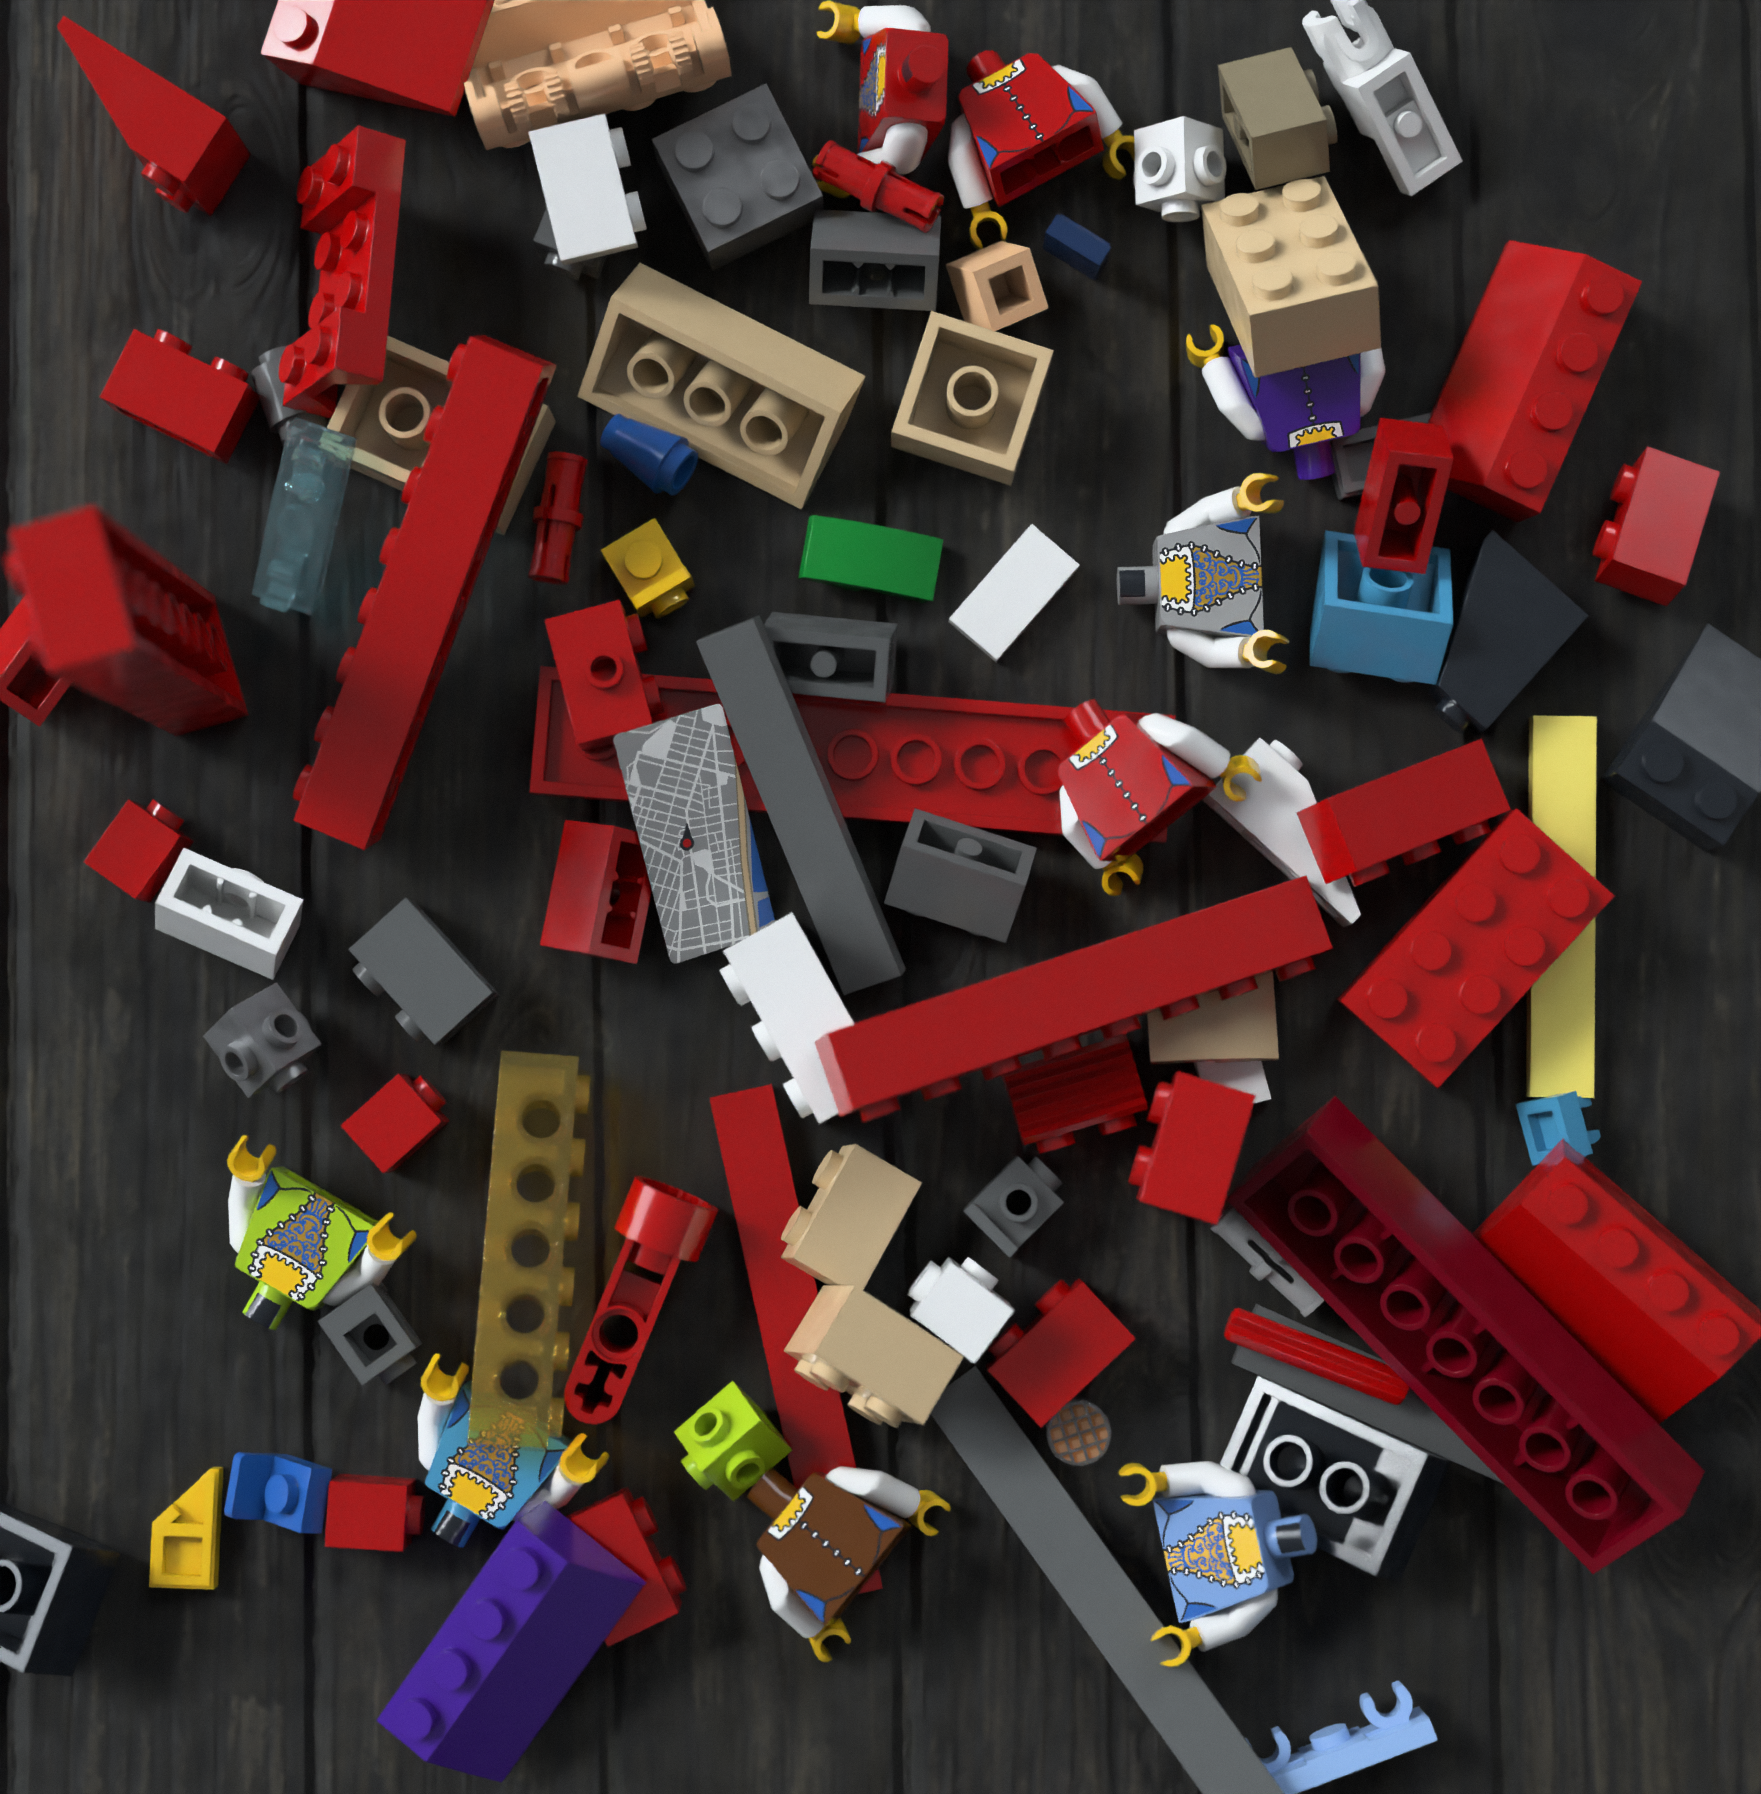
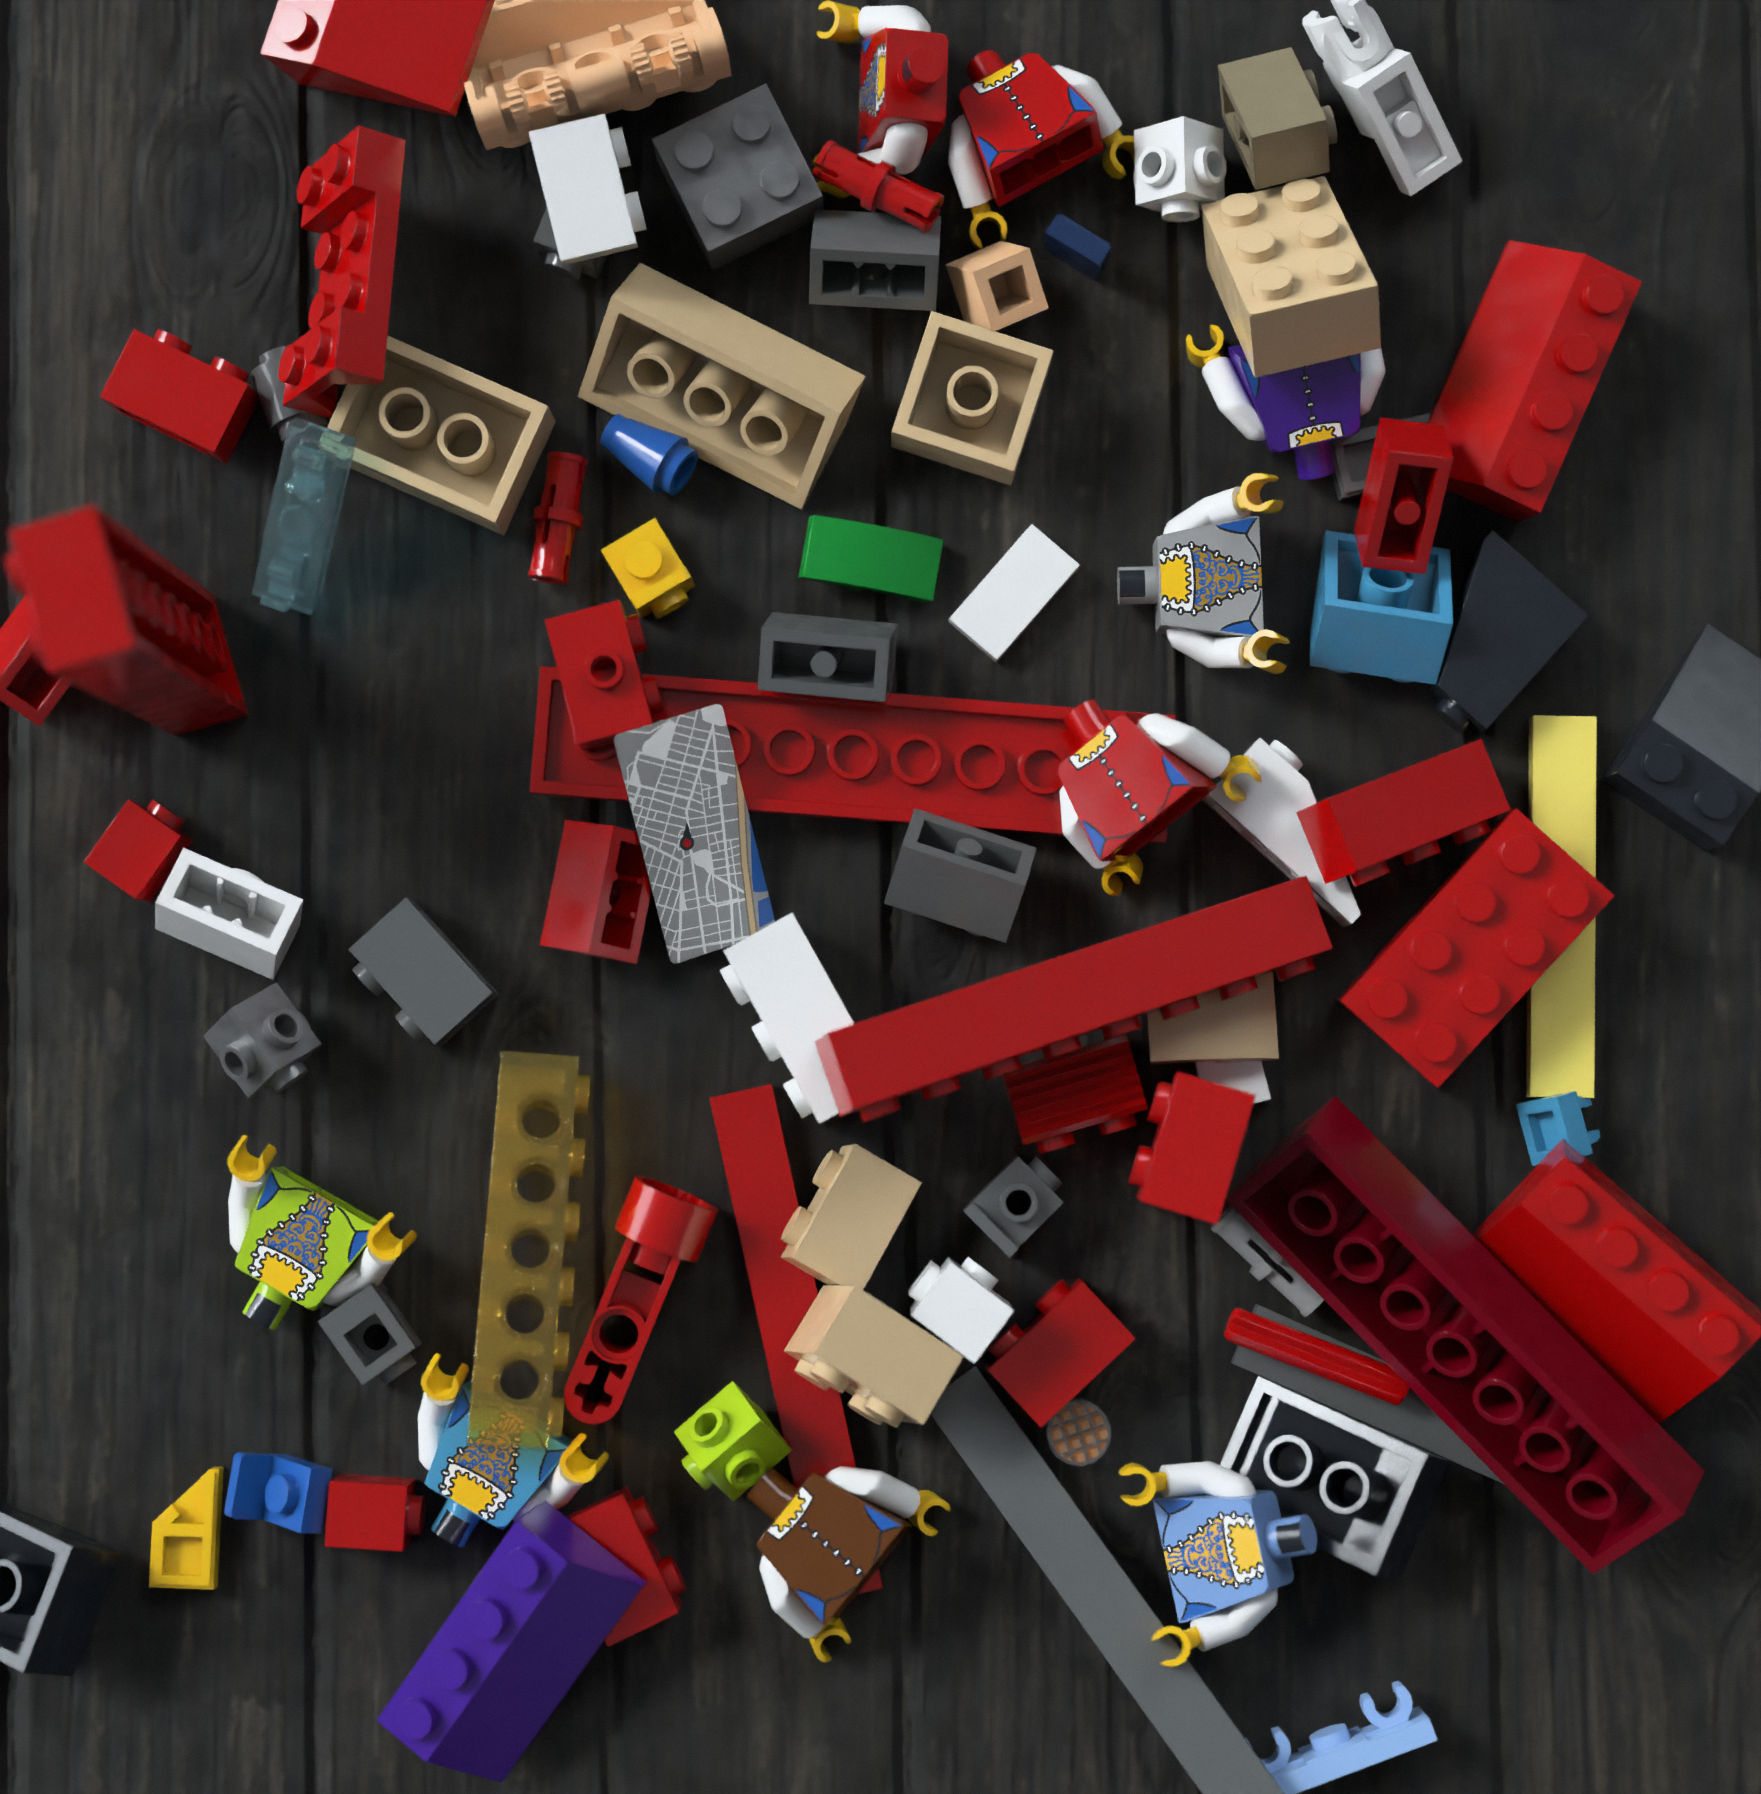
(179, 140): red slope -> none
(397, 1121): red brick -> none
(423, 590): red brick -> none
(801, 805): dark grey tile -> none
(1655, 525): red brick -> none

